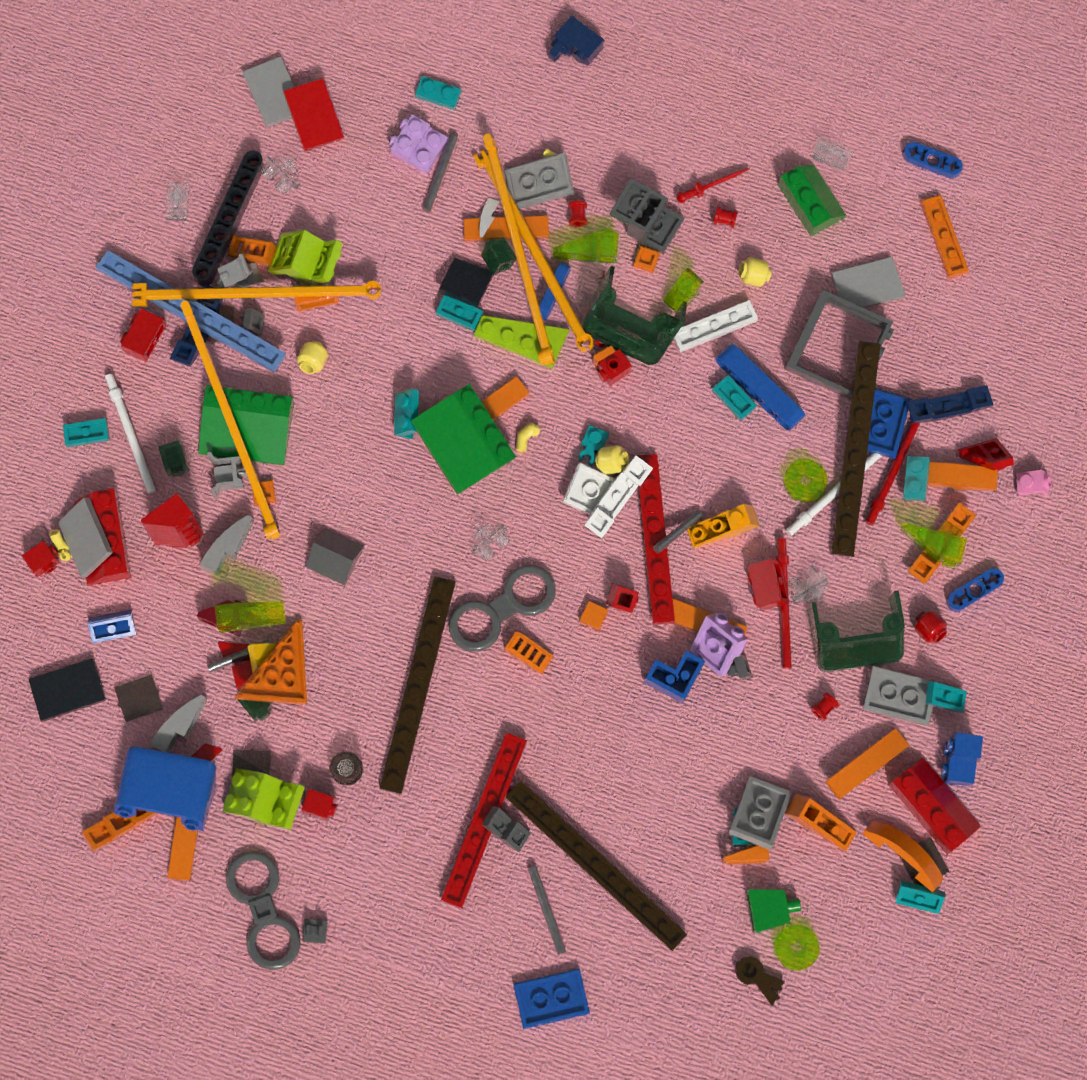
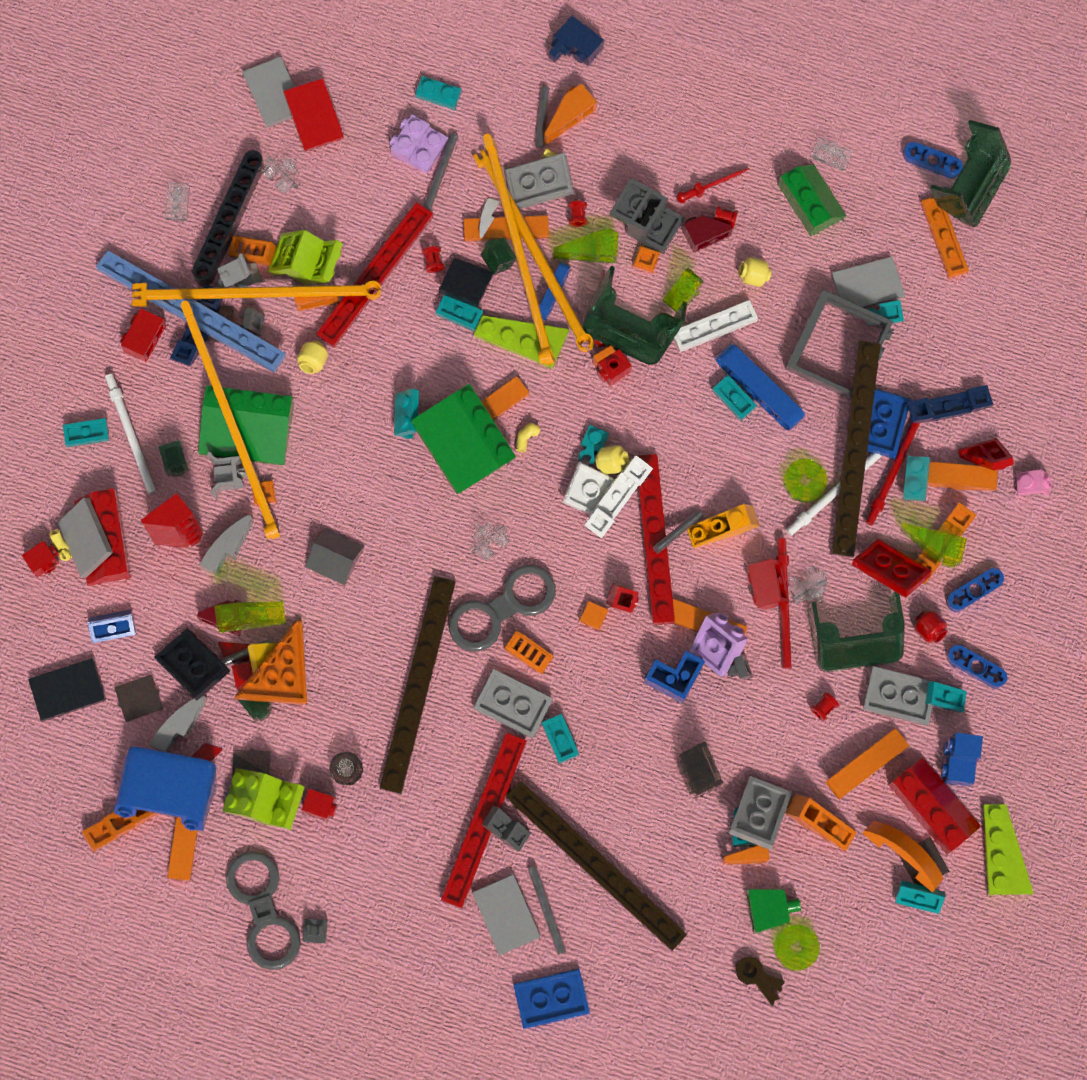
(192, 664): none -> black tile
(378, 271): none -> red plate
(433, 259): none -> red bush
(506, 915): none -> light grey tile
(513, 704): none -> light grey plate
(542, 117): none -> flat silver bar
(560, 739): none -> teal plate
(573, 108): none -> orange slope
(699, 770): none -> clear smoke slope
(705, 232): none -> dark red slope
(890, 310): none -> teal plate
(891, 568): none -> red tile
(979, 178): none -> clear green windscreen
(988, 680): none -> blue beam
(1004, 861): none -> lime wing

